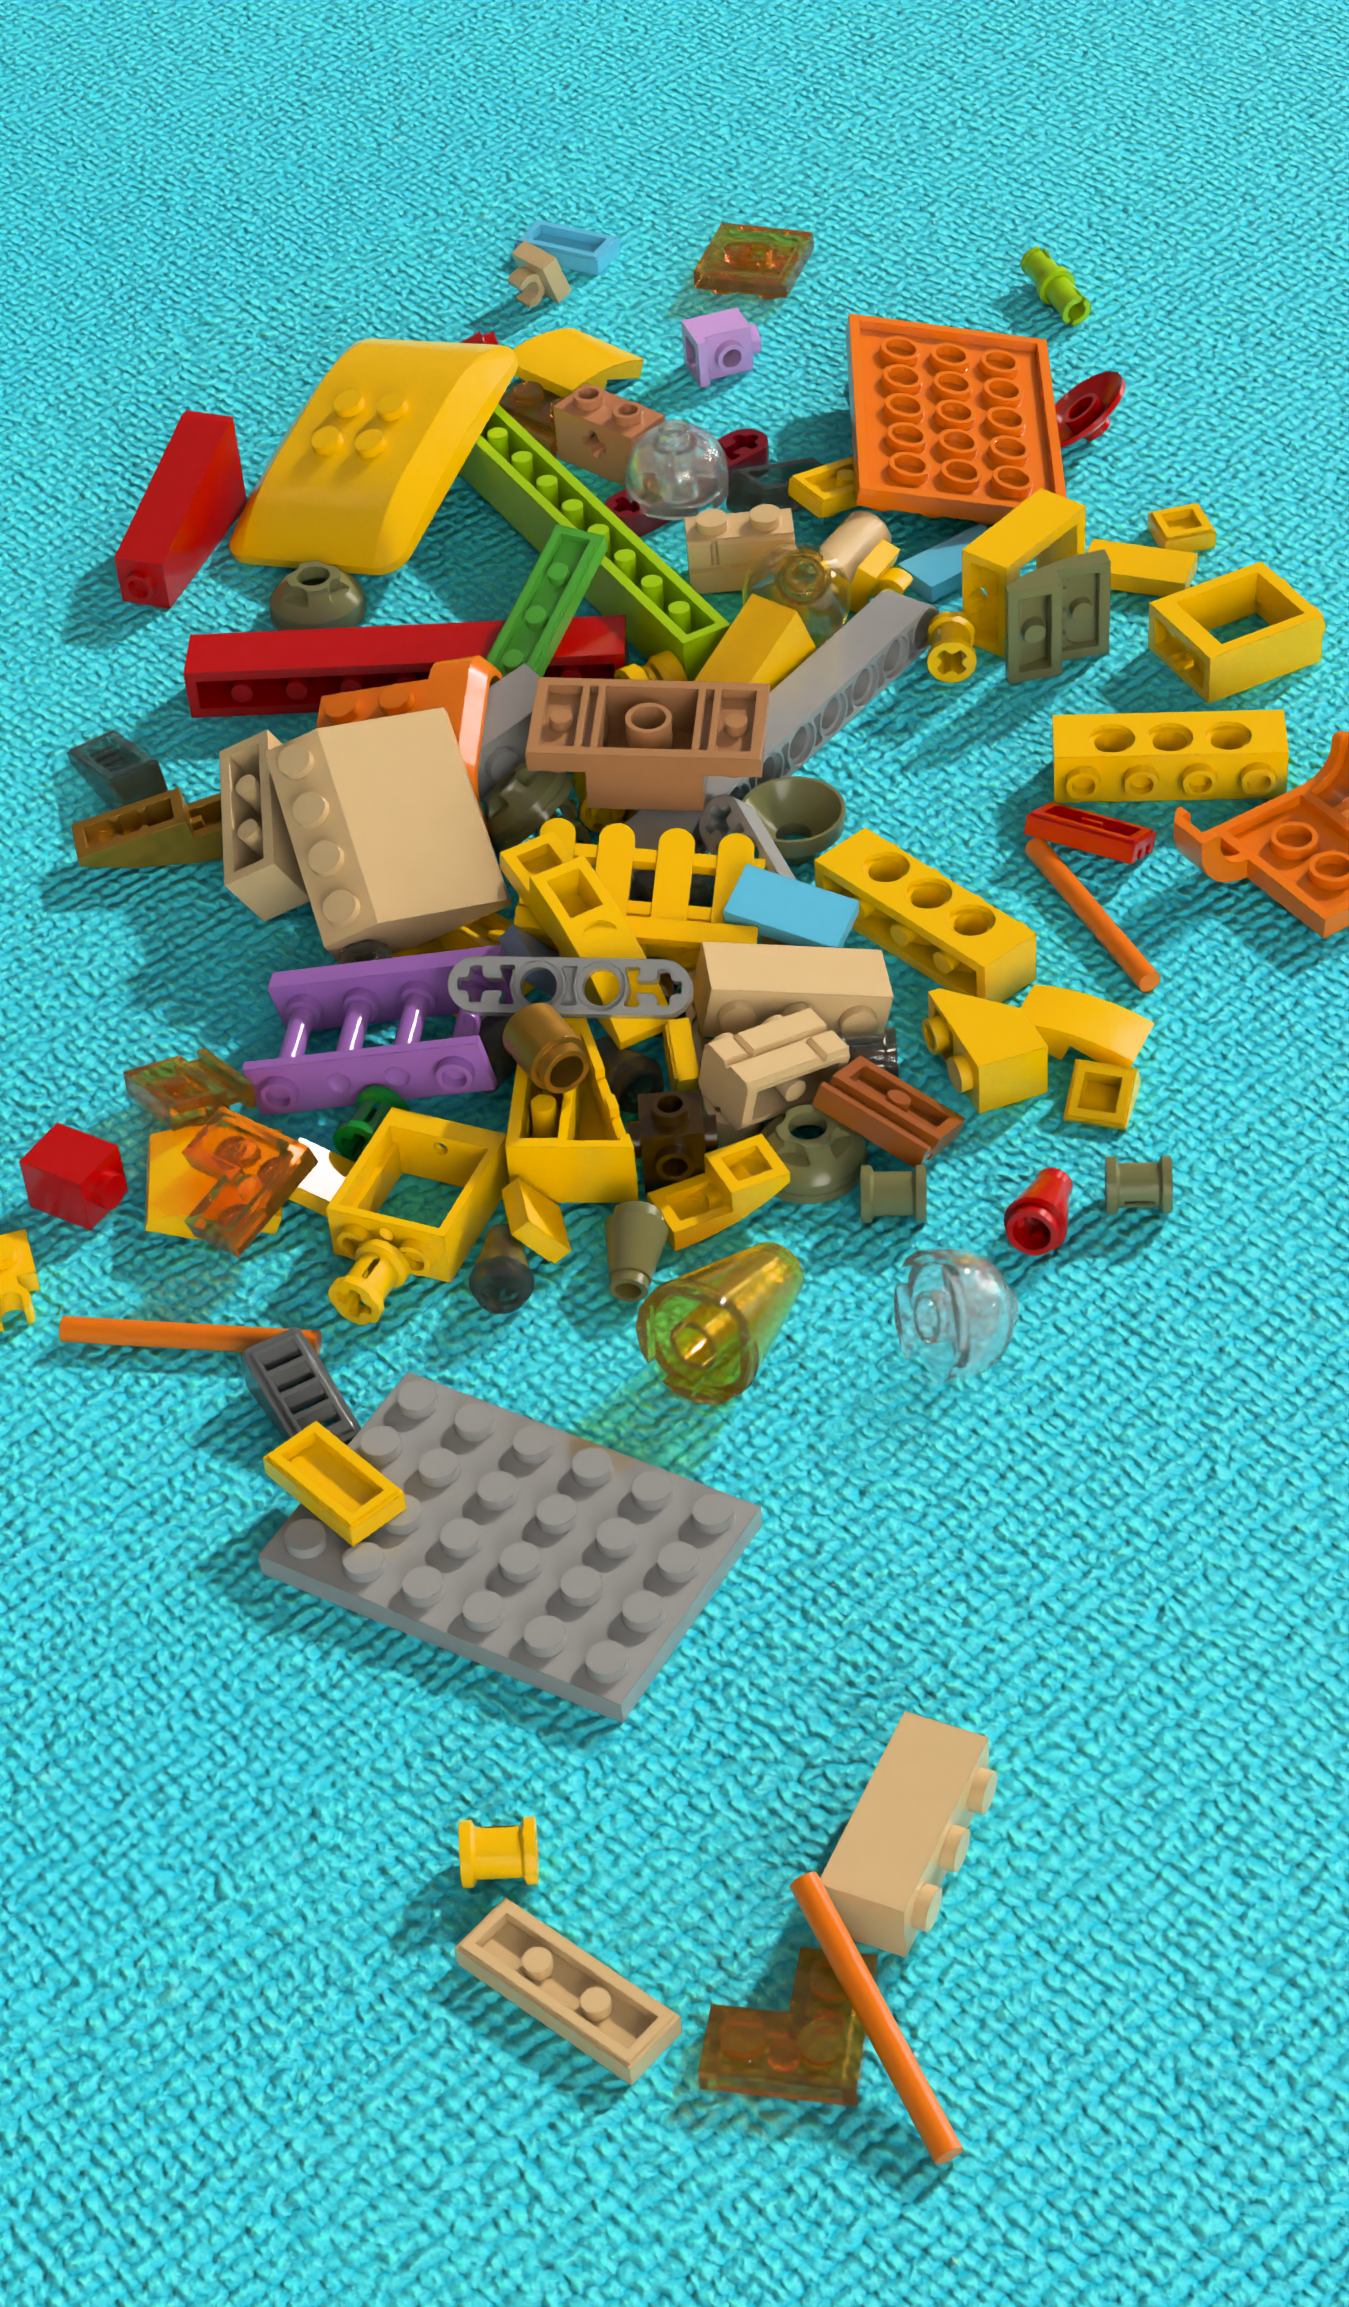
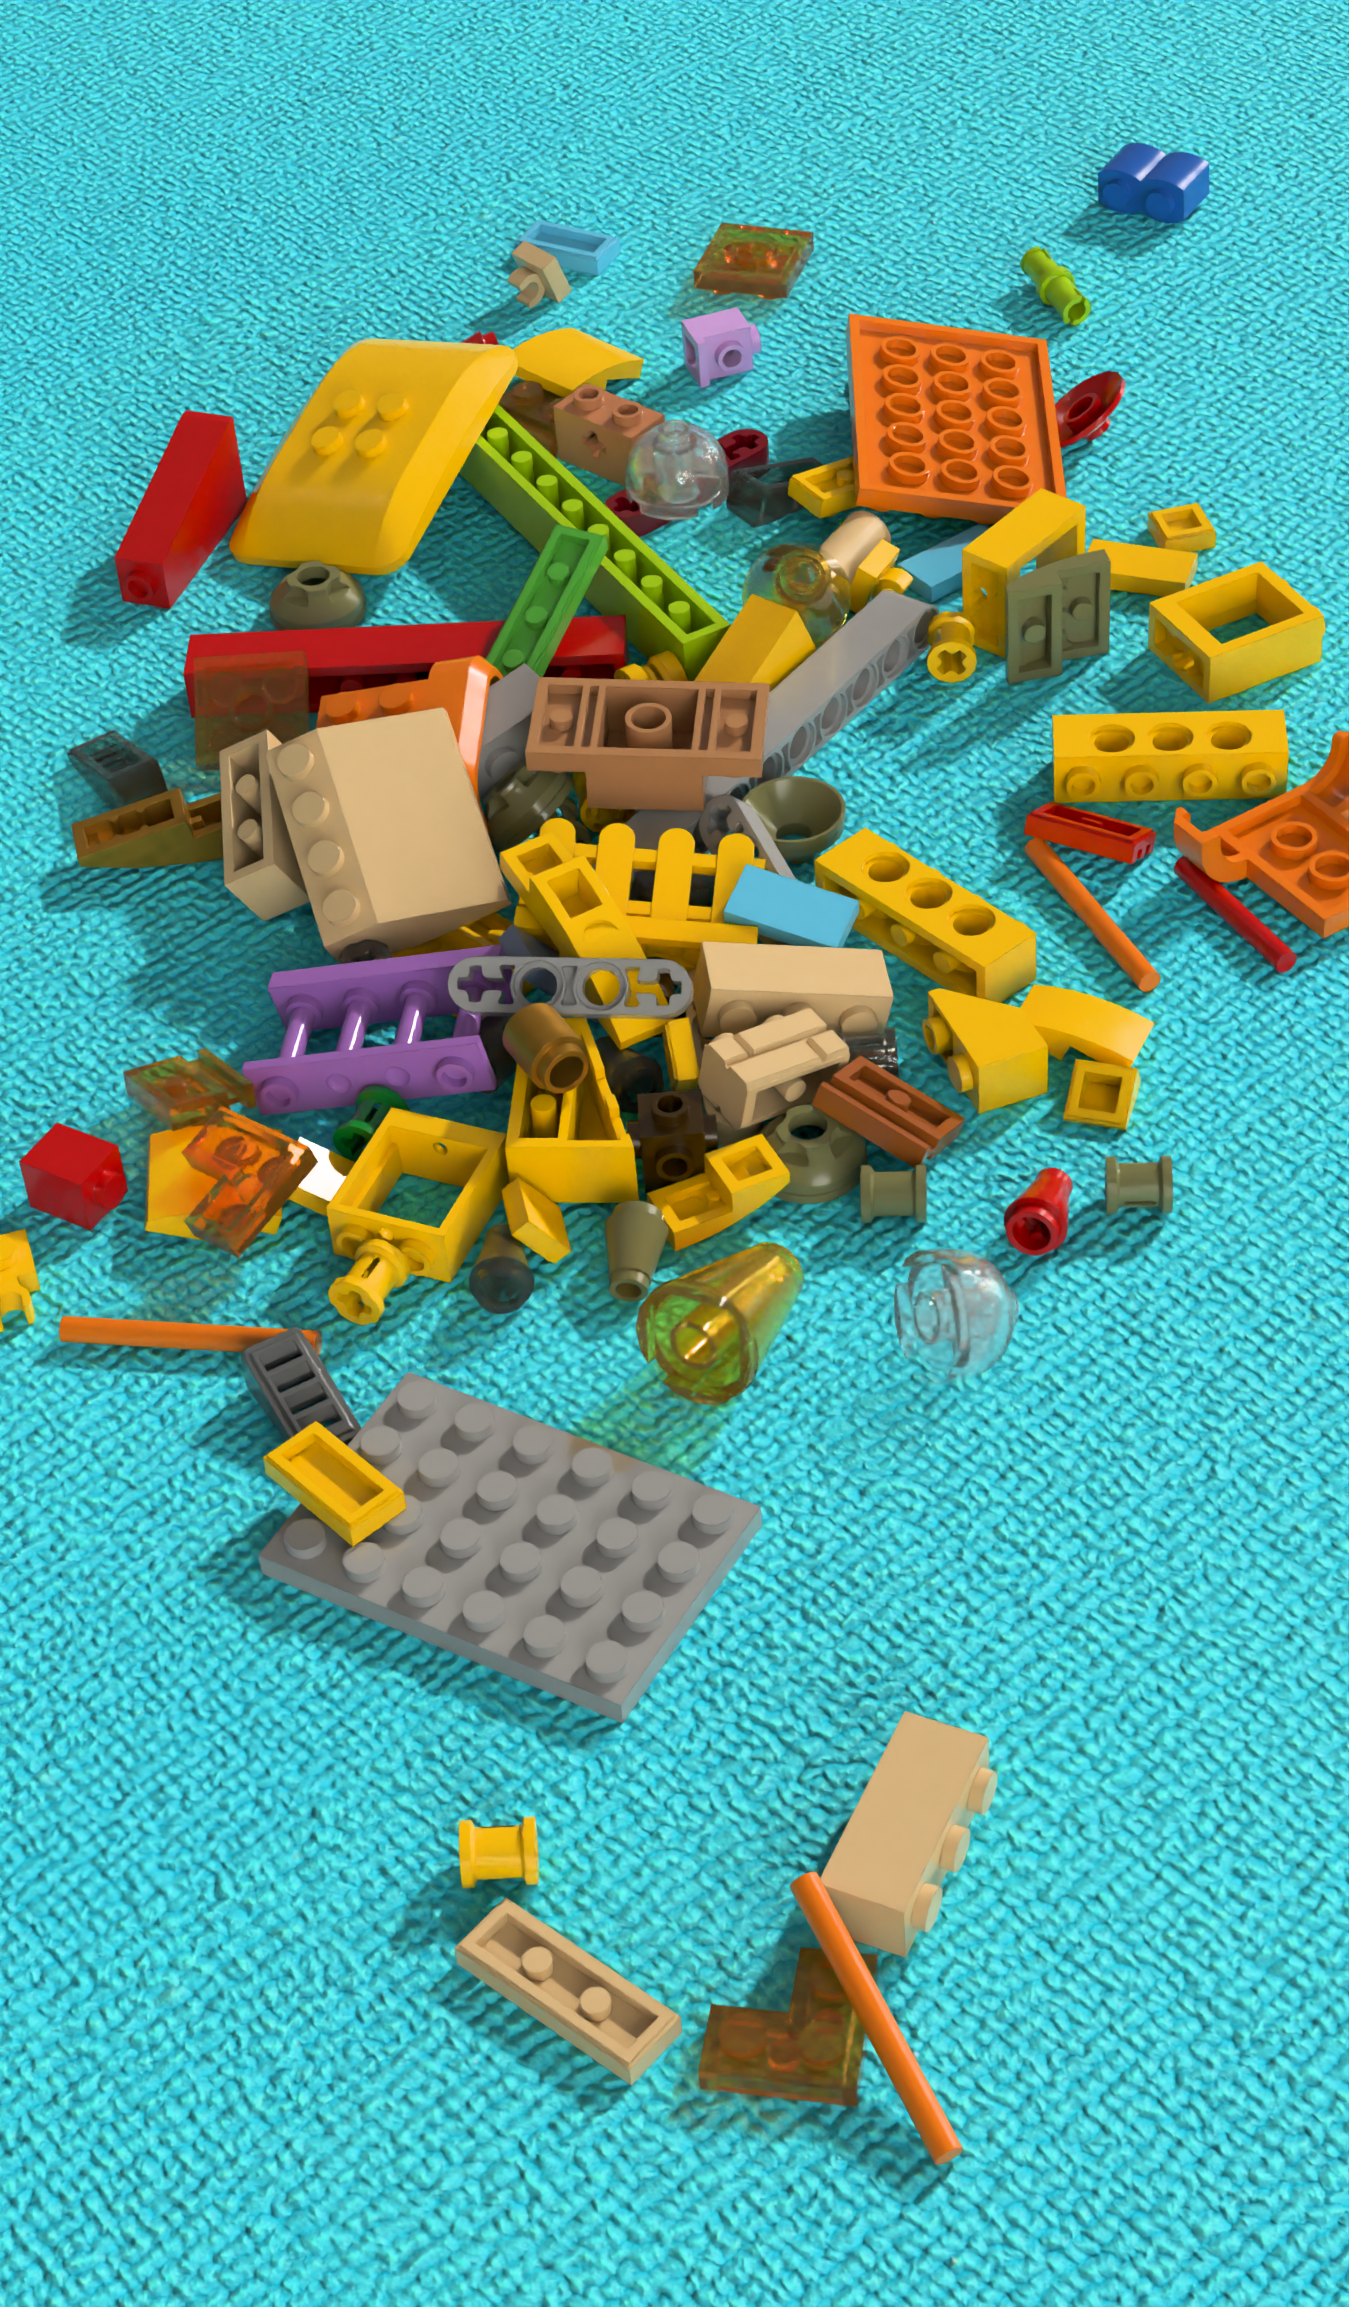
(247, 696): none -> clear orange plate
(726, 545): tan brick -> none
(1153, 183): none -> blue brick
(1236, 915): none -> red bar

